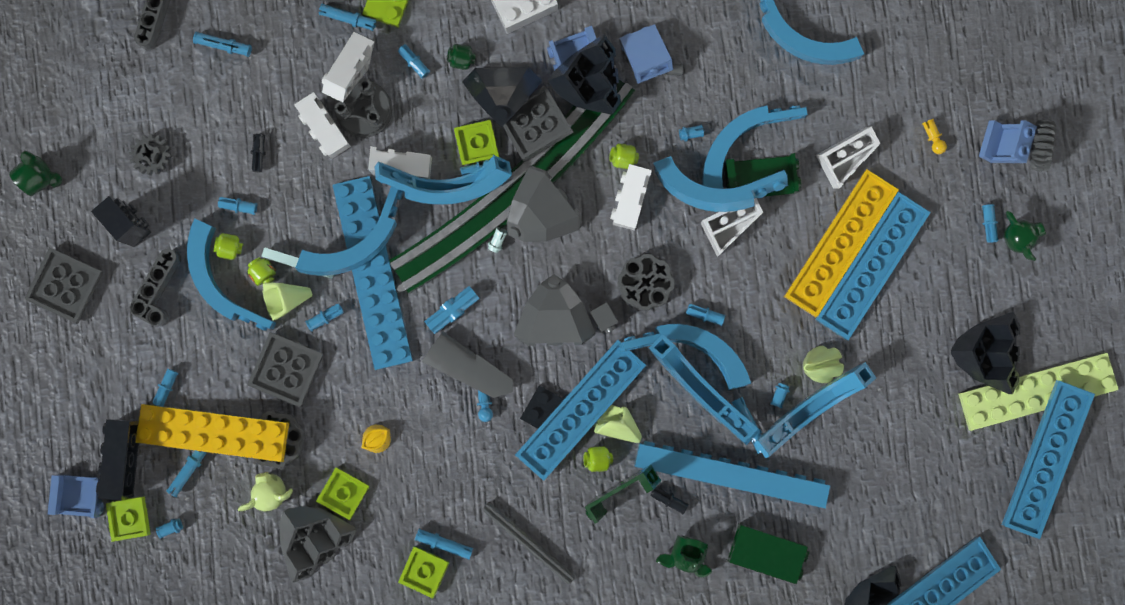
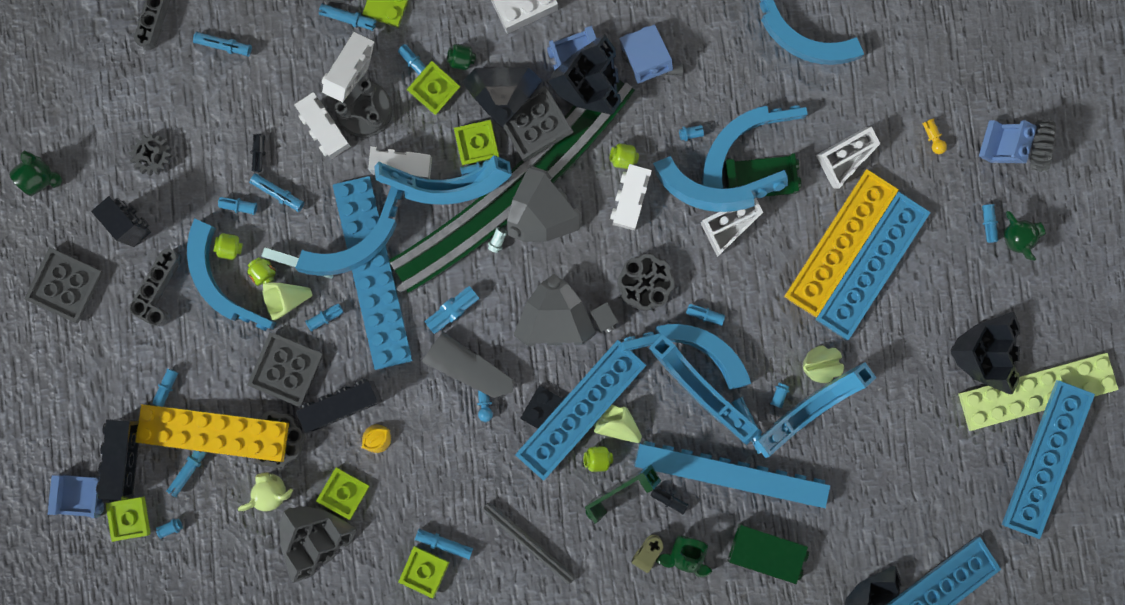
(295, 203): none -> dark azure pin
(339, 406): none -> black brick
(433, 88): none -> lime plate
(647, 556): none -> olive piece

